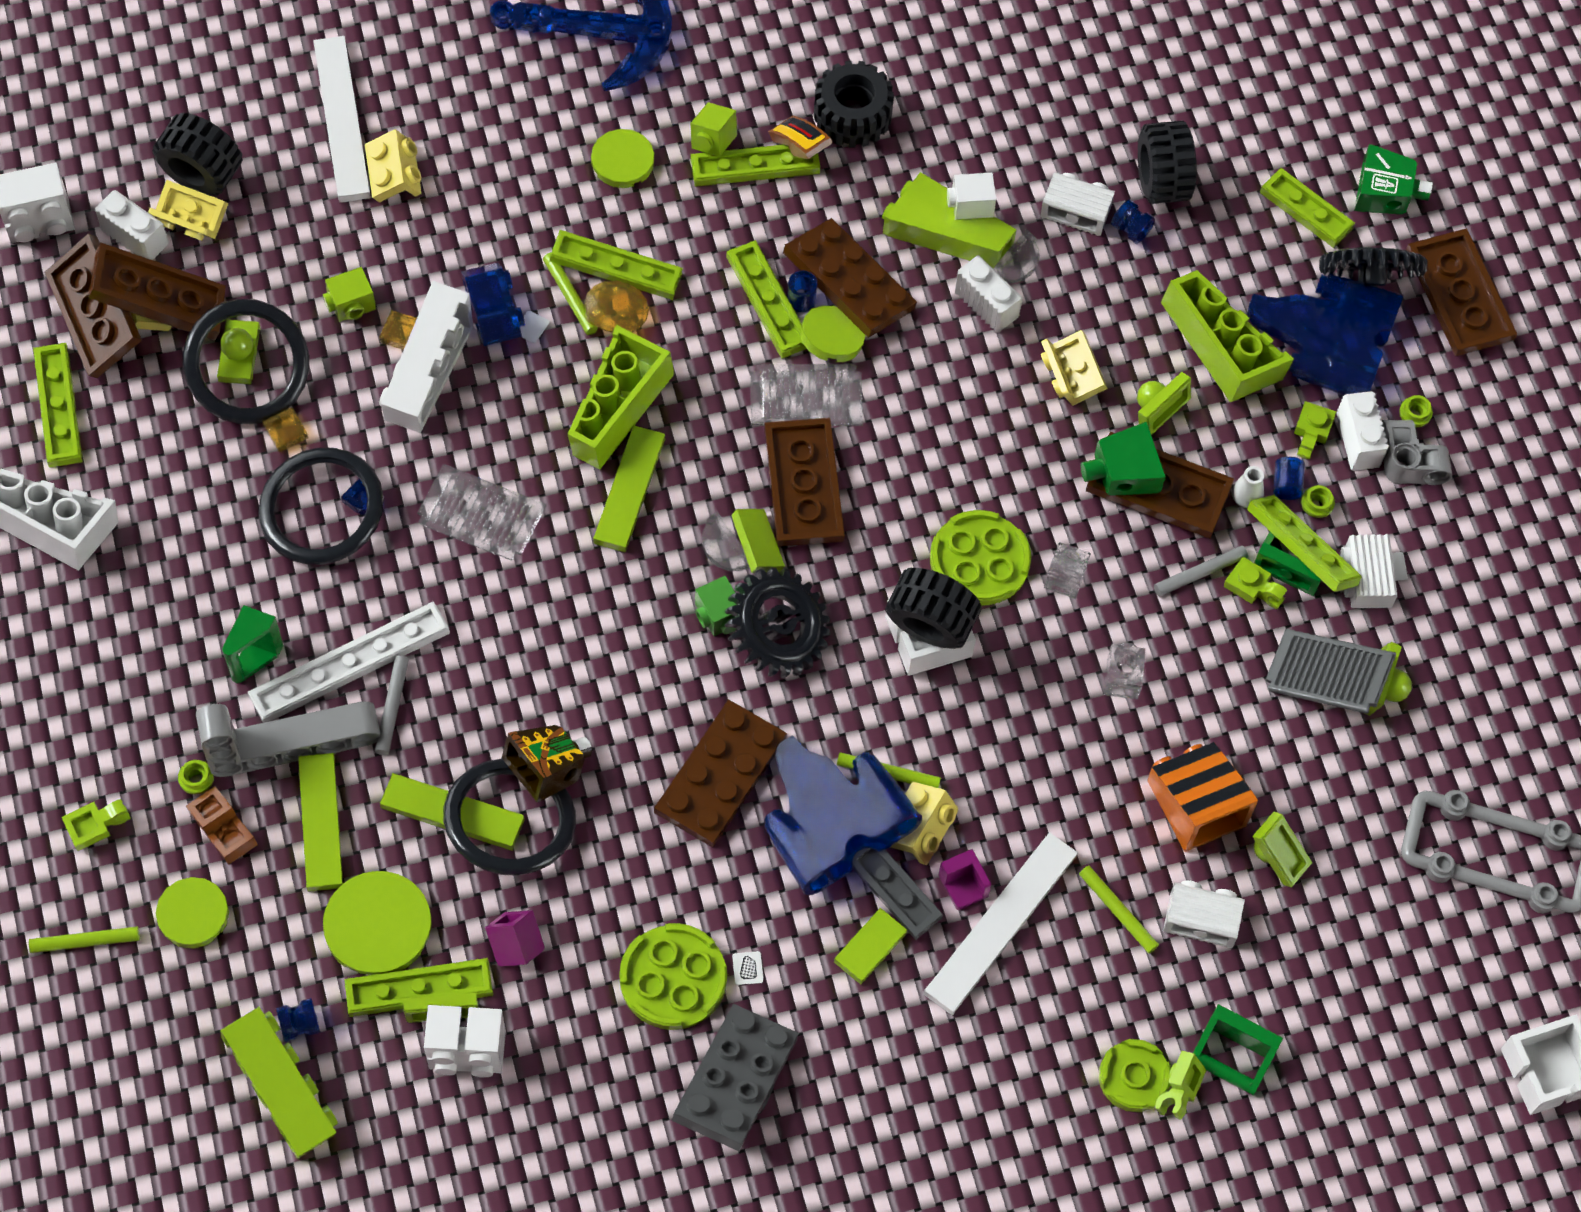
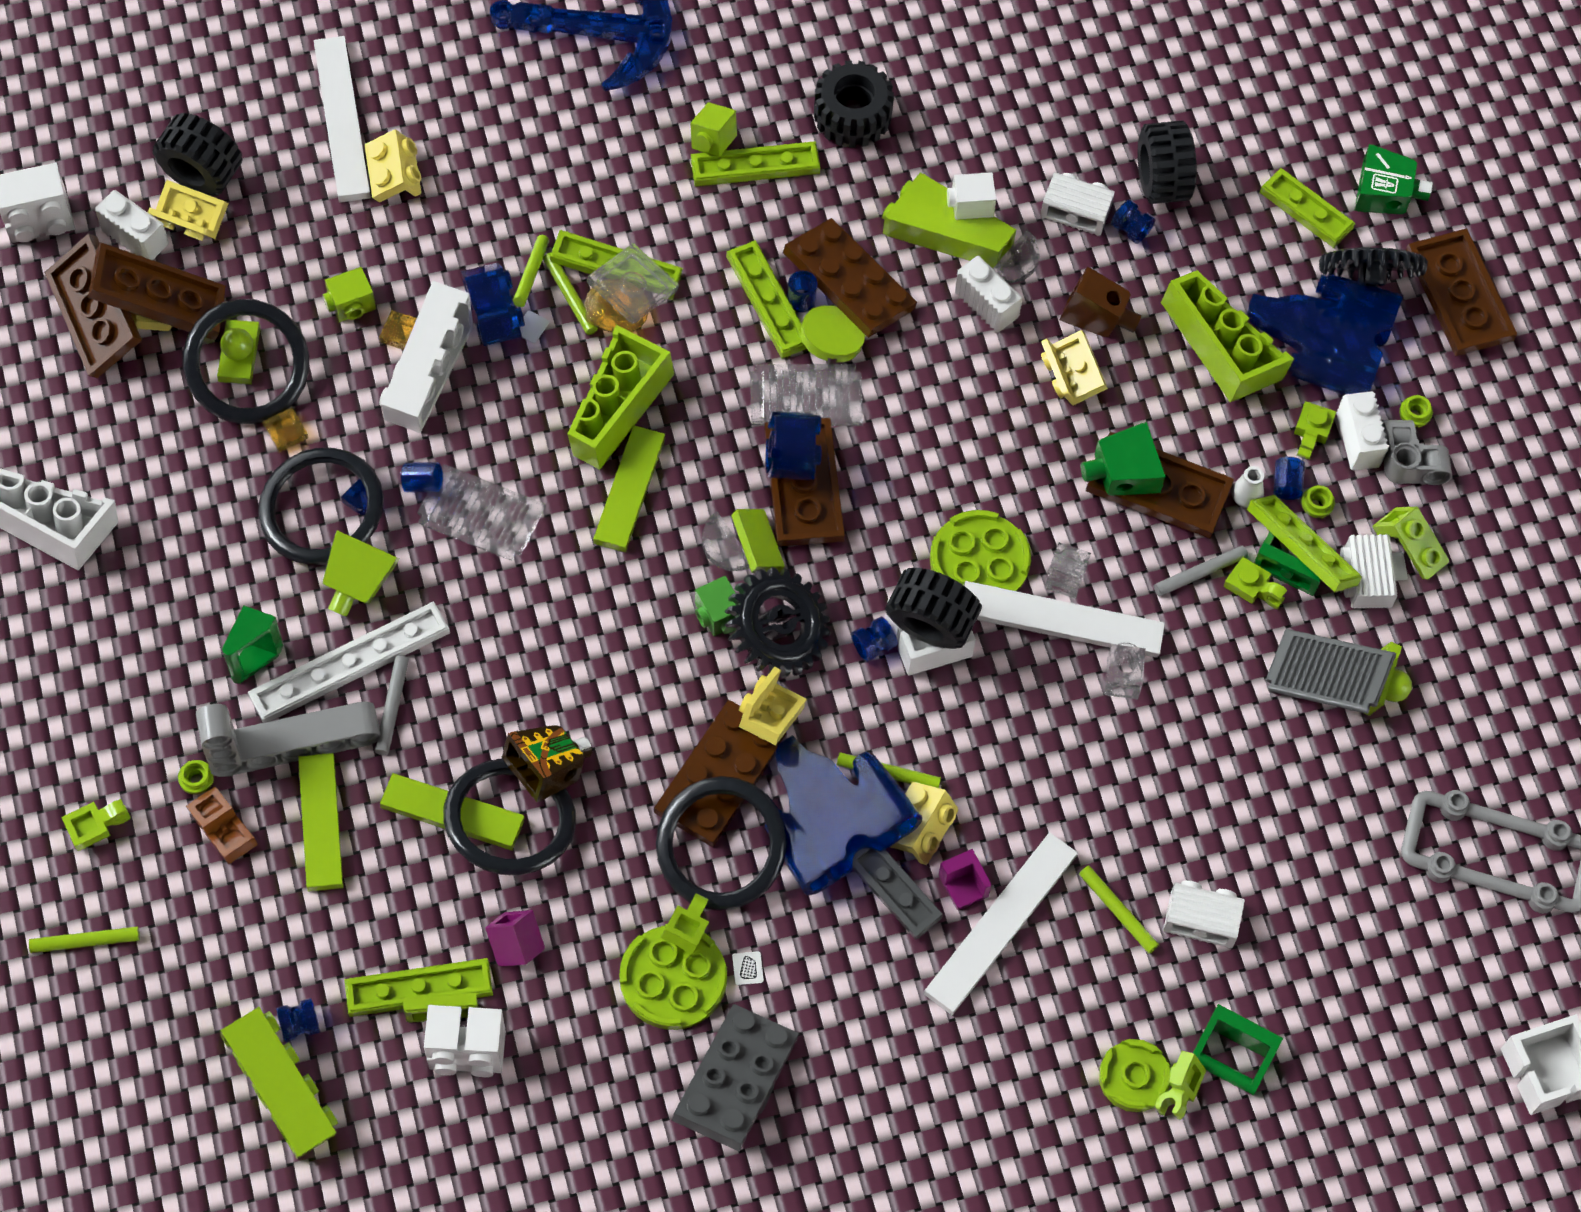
(57, 405): lime tile -> none
(192, 912): lime tile -> none
(355, 572): none -> lime torso
(377, 923): lime tile -> none
(421, 477): none -> clear blue beam
(531, 271): none -> lime bar
(622, 158): lime tile -> none
(632, 283): none -> clear tile
(687, 926): none -> lime plate
(770, 708): none -> light yellow bracket
(772, 818): none -> black wedge
(792, 445): none -> clear blue brick
(801, 137): slope -> none
(870, 946): lime tile -> none
(874, 639): none -> clear blue wheel
(1066, 619): none -> white tile
(1099, 305): none -> reddish brown torso
(1162, 402): lime tile -> none
(1201, 795): orange slope -> none
(1281, 849): lime tile -> none
(1416, 538): none -> lime bracket

